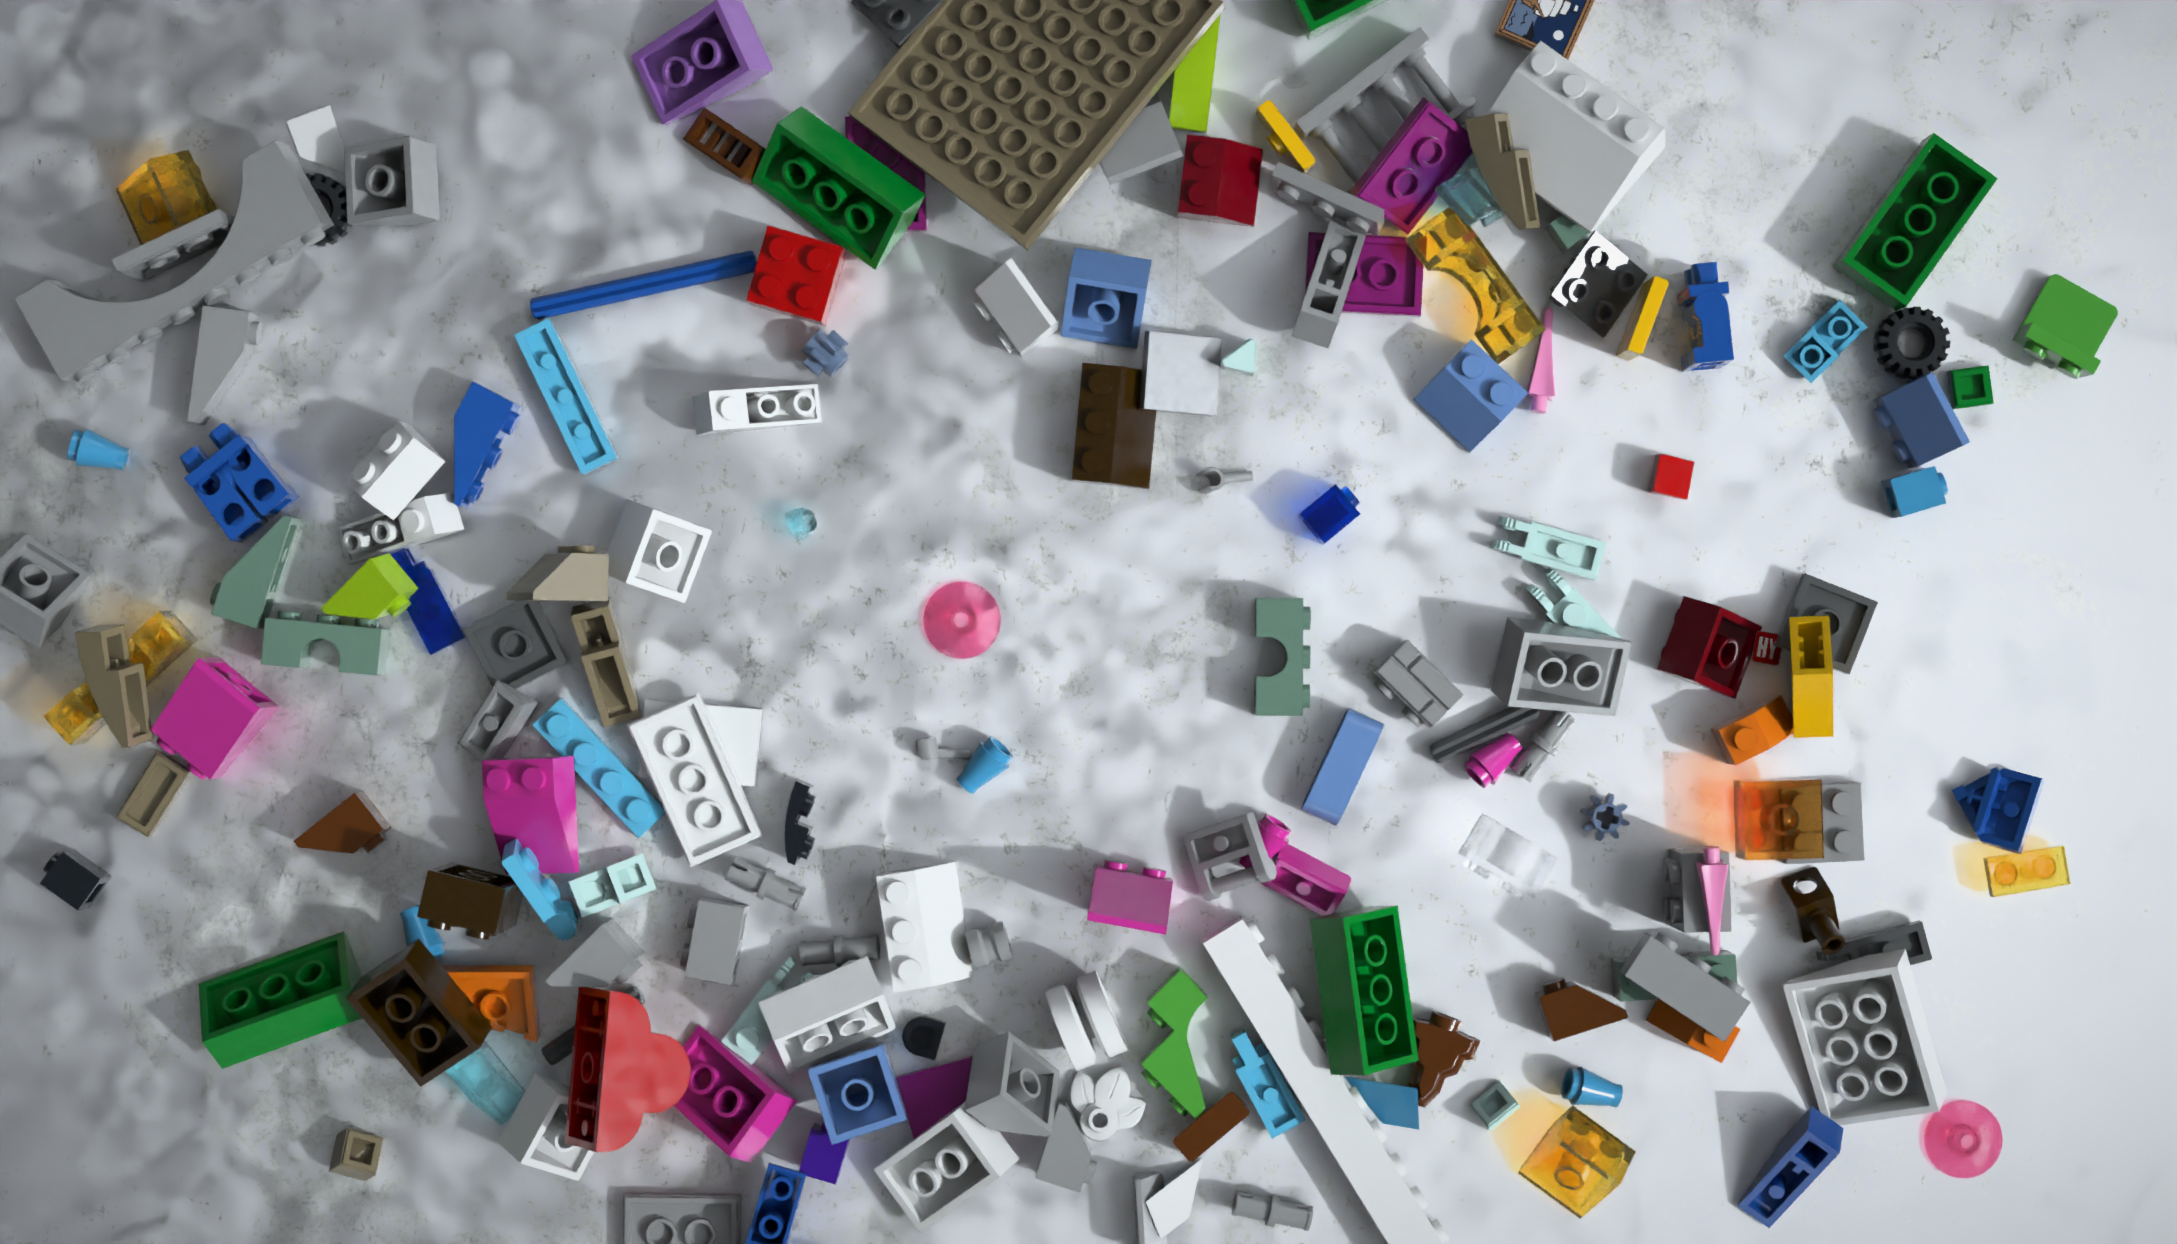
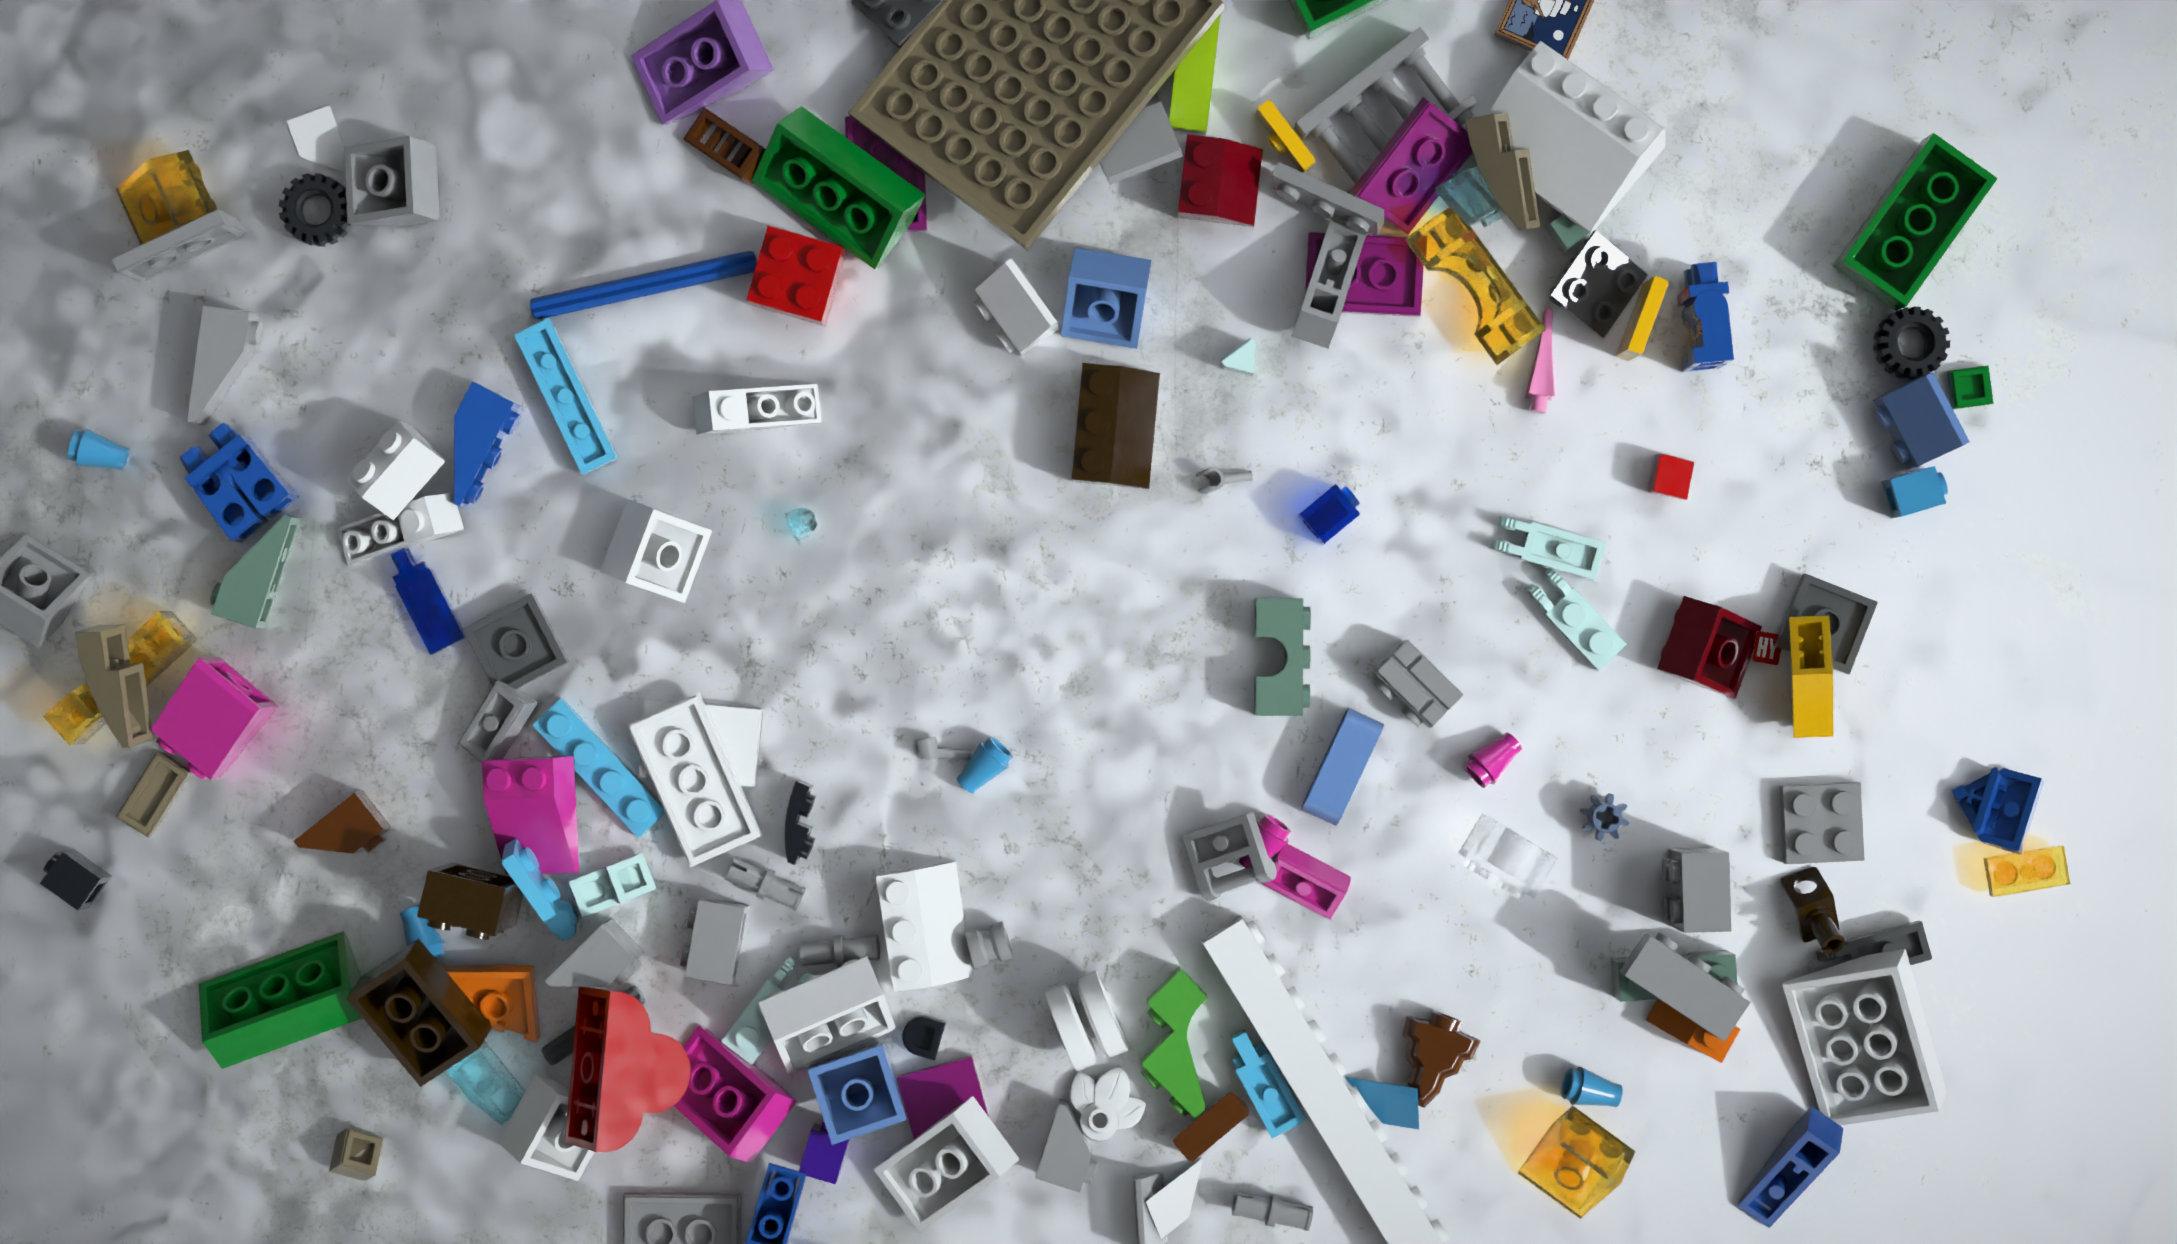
(272, 219): light grey arch -> none
(360, 647): sand green arch -> none
(373, 591): lime slope -> none
(570, 575): slope -> none
(606, 662): dark tan slope -> none
(825, 353): sand blue gear -> none
(982, 625): clear pink dish -> none
(1012, 1087): light grey slope -> none
(1130, 897): dark pink slope -> none
(1180, 373): tile -> none
(1364, 990): green brick -> none
(1470, 396): medium blue slope -> none
(1481, 732): dark grey axle -> none
(1495, 1105): light aqua slope -> none
(1543, 744): light grey pin -> none
(1559, 668): light grey slope -> none
(1574, 1009): reddish brown slope -> none
(1712, 878): bright pink piece -> none
(1754, 731): orange slope -> none
(1778, 819): clear orange slope -> none
(1825, 340): medium azure slope -> none
(1947, 1129): clear pink dish -> none
(2066, 327): bright green bracket -> none

